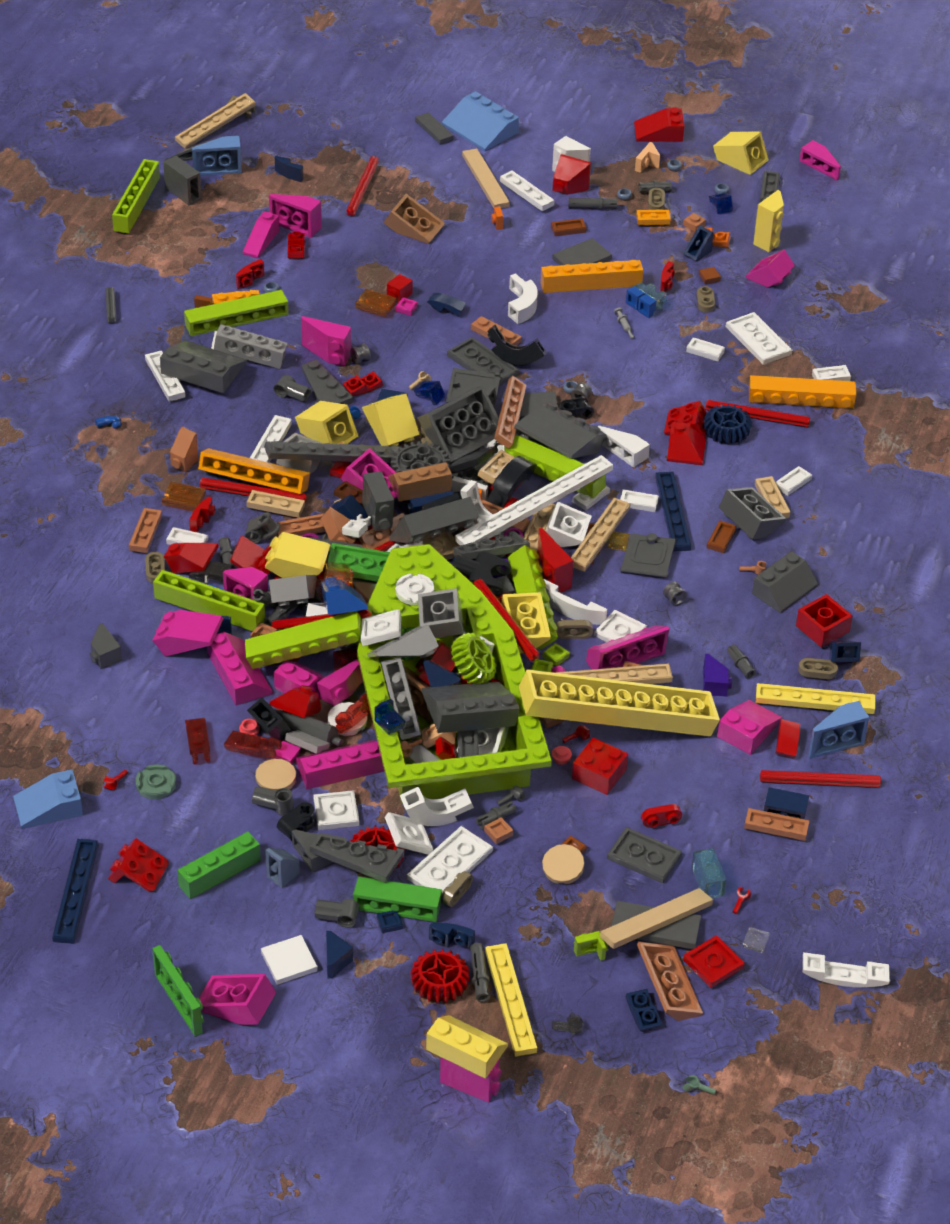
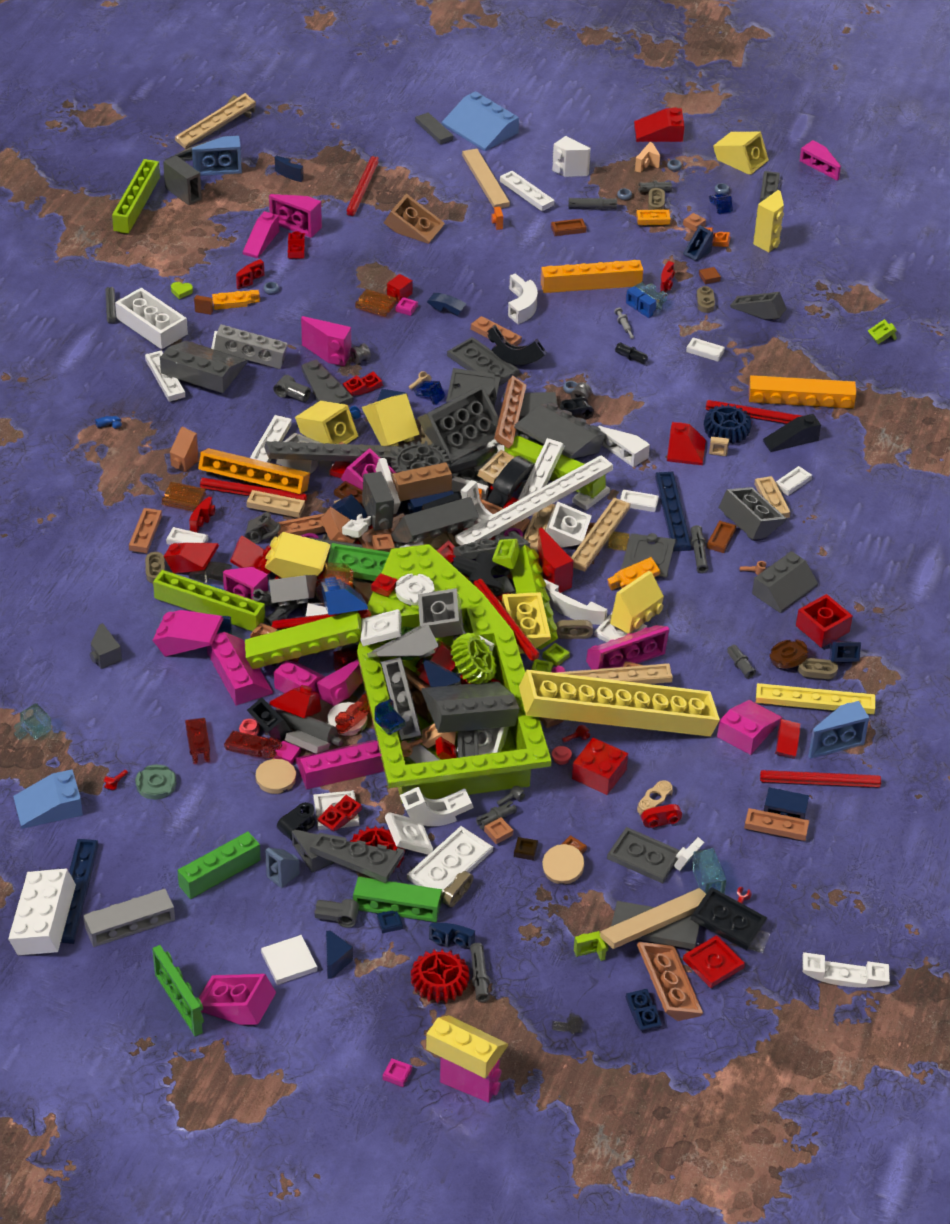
(33, 721): none -> clear light blue brick
(42, 912): none -> white brick
(129, 917): none -> light grey brick
(139, 864): red bracket -> none
(151, 318): none -> white brick
(181, 290): none -> lime tile
(226, 551): dark grey pin -> none
(236, 312): lime brick -> none
(277, 799): dark grey piece -> none
(341, 814): none -> red slope
(382, 466): none -> white tile
(382, 542): none -> nougat plate
(384, 584): none -> red plate
(397, 1072): none -> dark pink tile
(446, 551): none -> red plate
(507, 553): none -> lime slope
(511, 1000): light yellow plate -> none
(525, 848): none -> dark brown tile
(543, 467): none -> white plate
(571, 175): red slope -> none
(584, 252): dark grey tile -> none
(631, 353): none -> black axle
(631, 573): none -> light orange hinge
(637, 603): none -> light yellow slope
(663, 788): none -> tan piece
(674, 593): flat silver wheel -> none
(685, 855): none -> white plate
(690, 414): red bracket -> none
(694, 1083): sand green hand -> none
(697, 535): none -> dark grey pin
(715, 677): dark purple slope -> none
(718, 446): none -> tan tile
(728, 918): none -> black tile
(758, 338): white tile -> none
(761, 305): none -> dark grey slope
(771, 269): dark pink slope -> none
(789, 654): none -> reddish brown tile
(795, 433): none -> black slope
(837, 373): white plate -> none
(882, 331): none -> lime bracket

